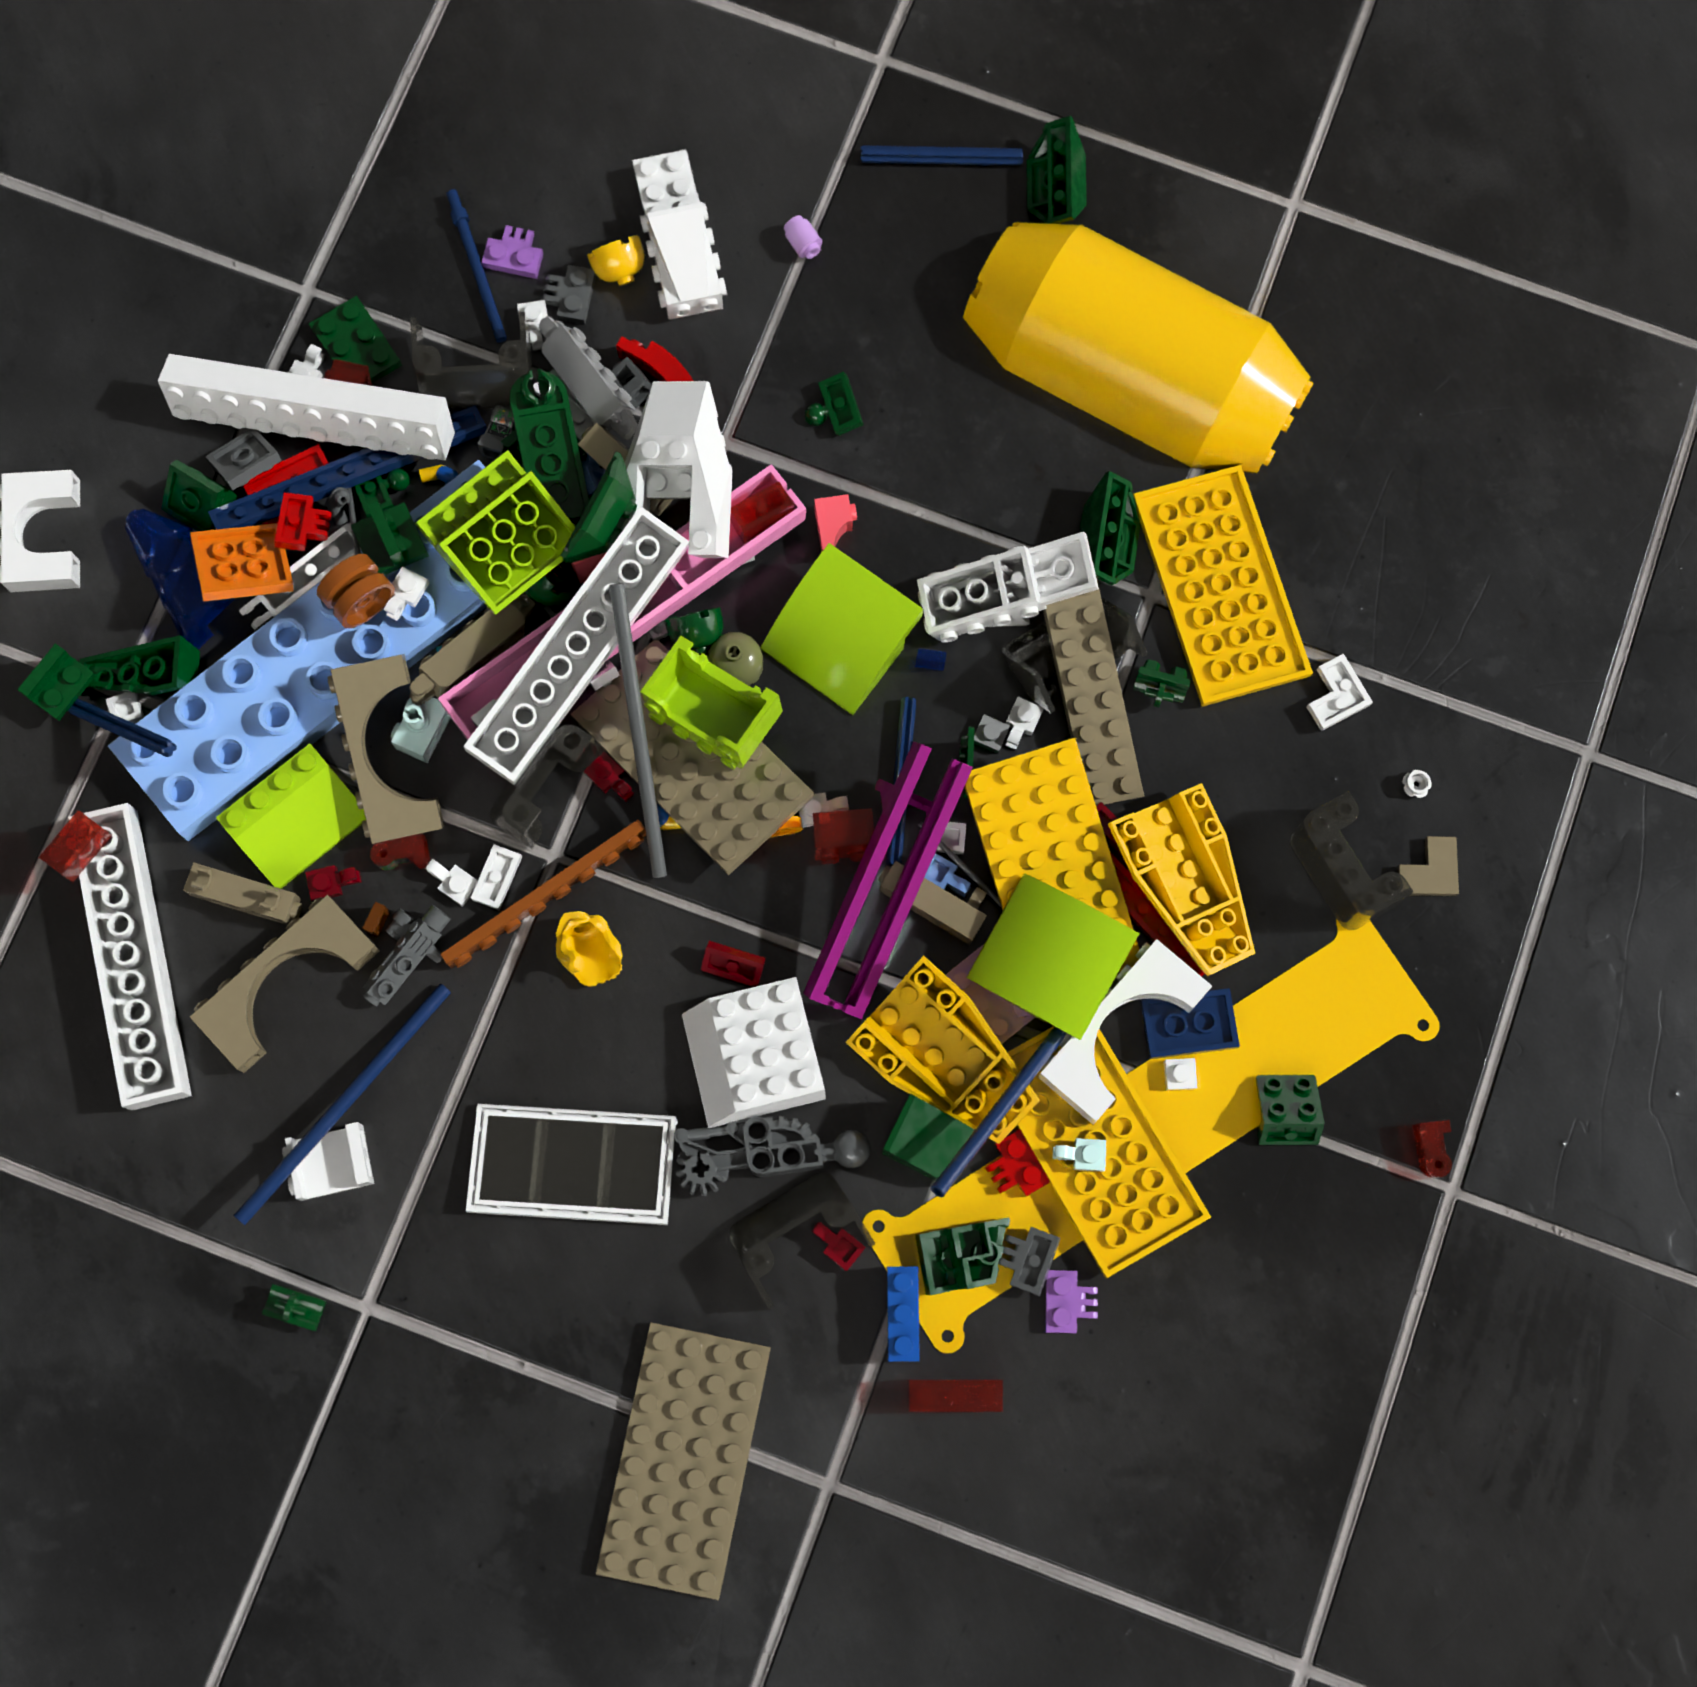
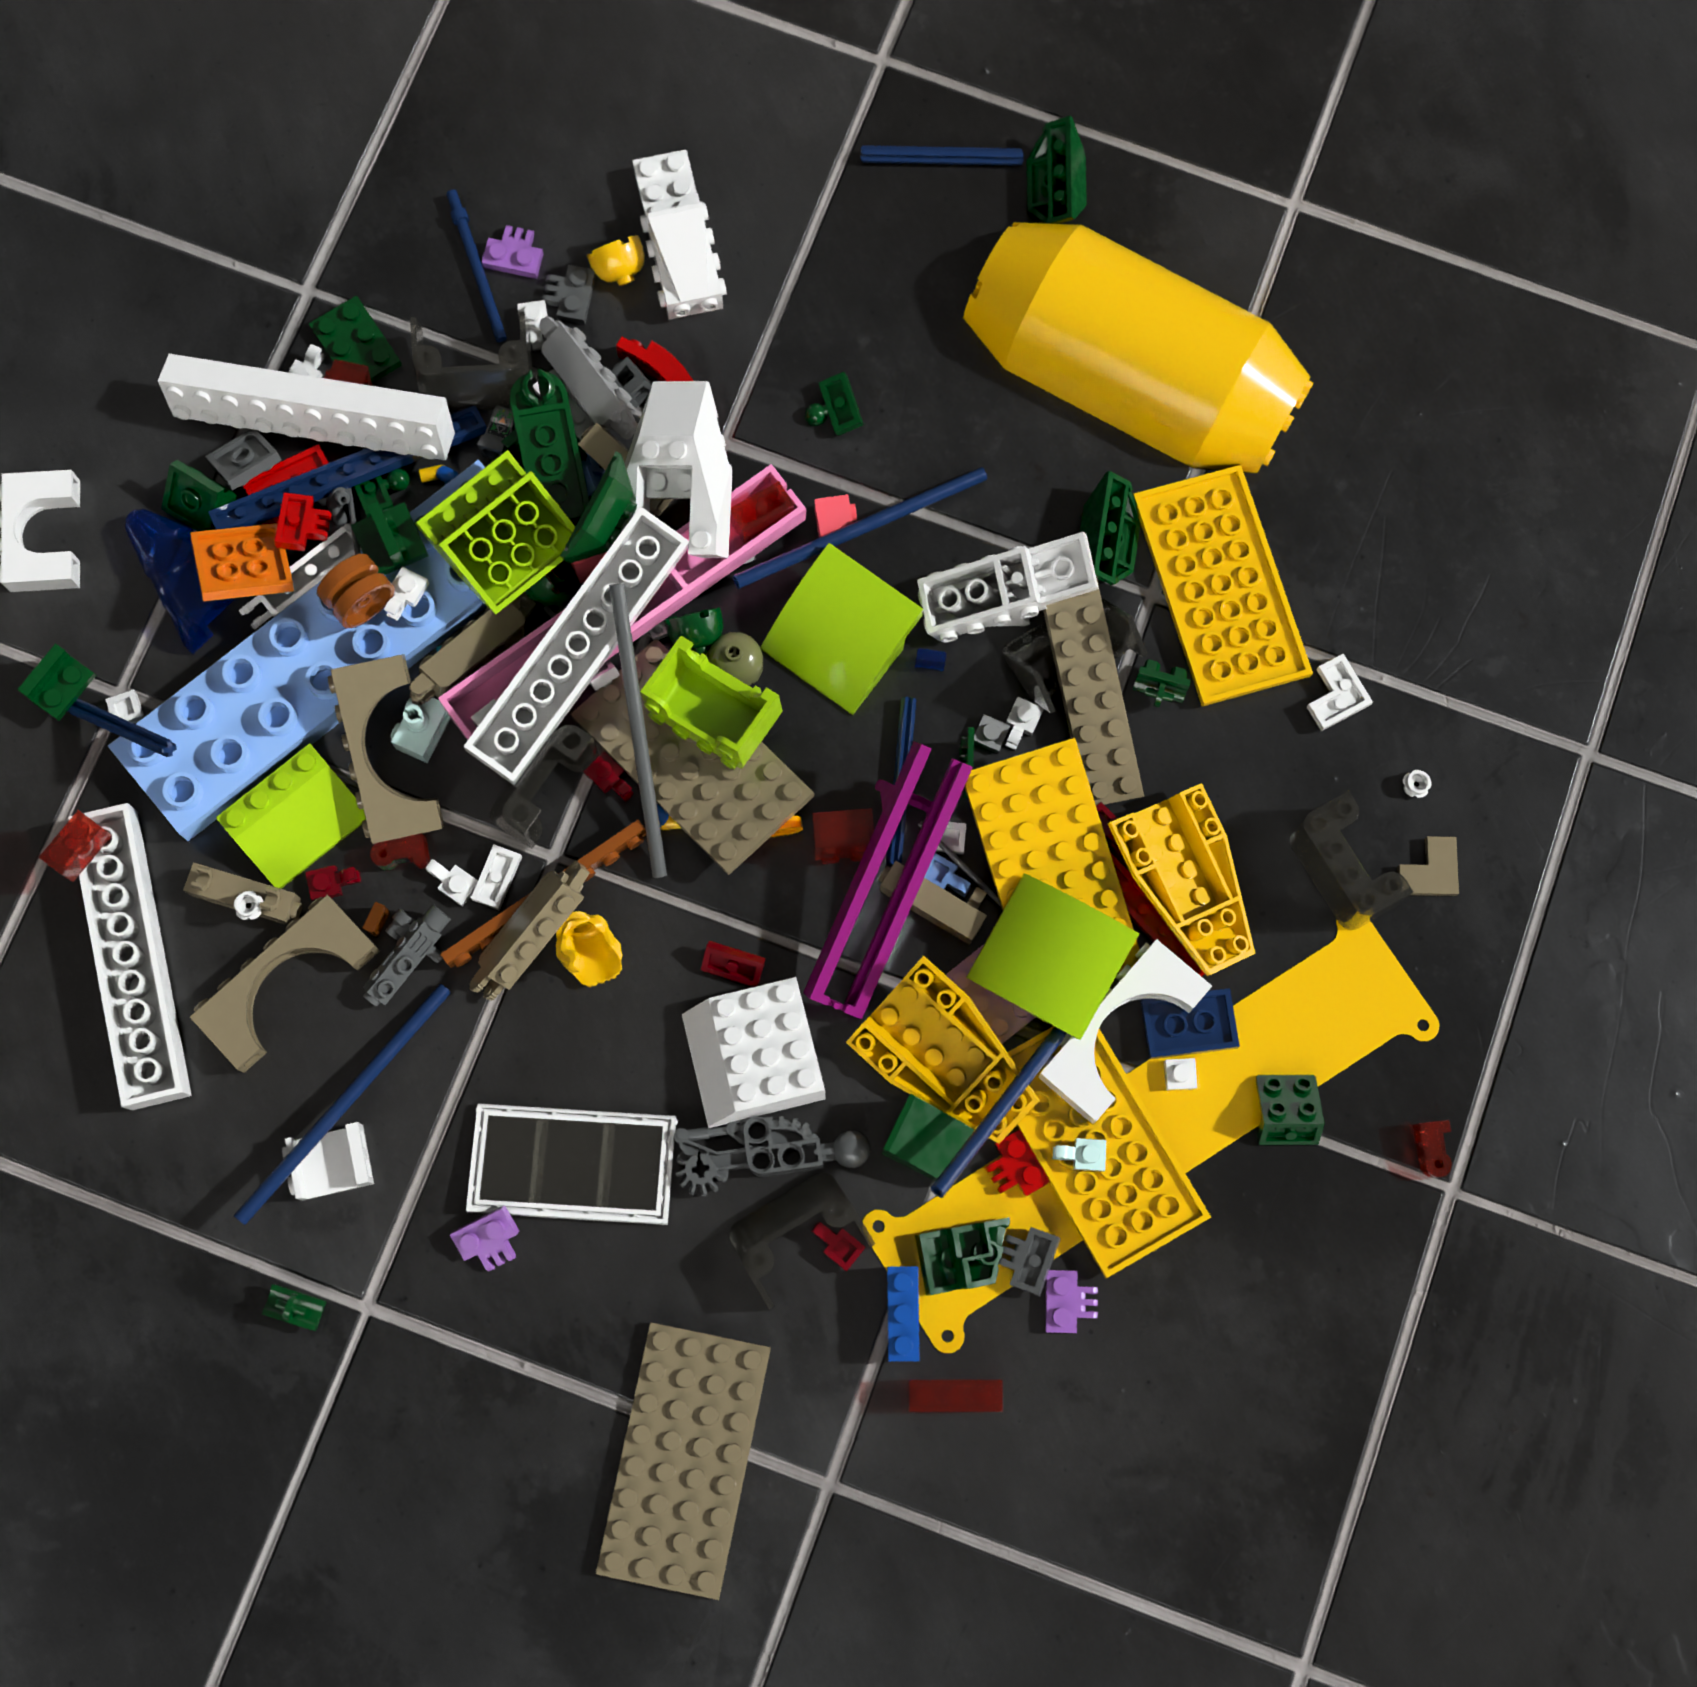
(146, 667): dark green wedge -> none
(241, 902): none -> white plate
(487, 1238): none -> medium lavender hinge
(529, 930): none -> dark tan hinge
(802, 237): lavender brick -> none
(820, 804): white plate -> none
(859, 528): none -> dark blue piece

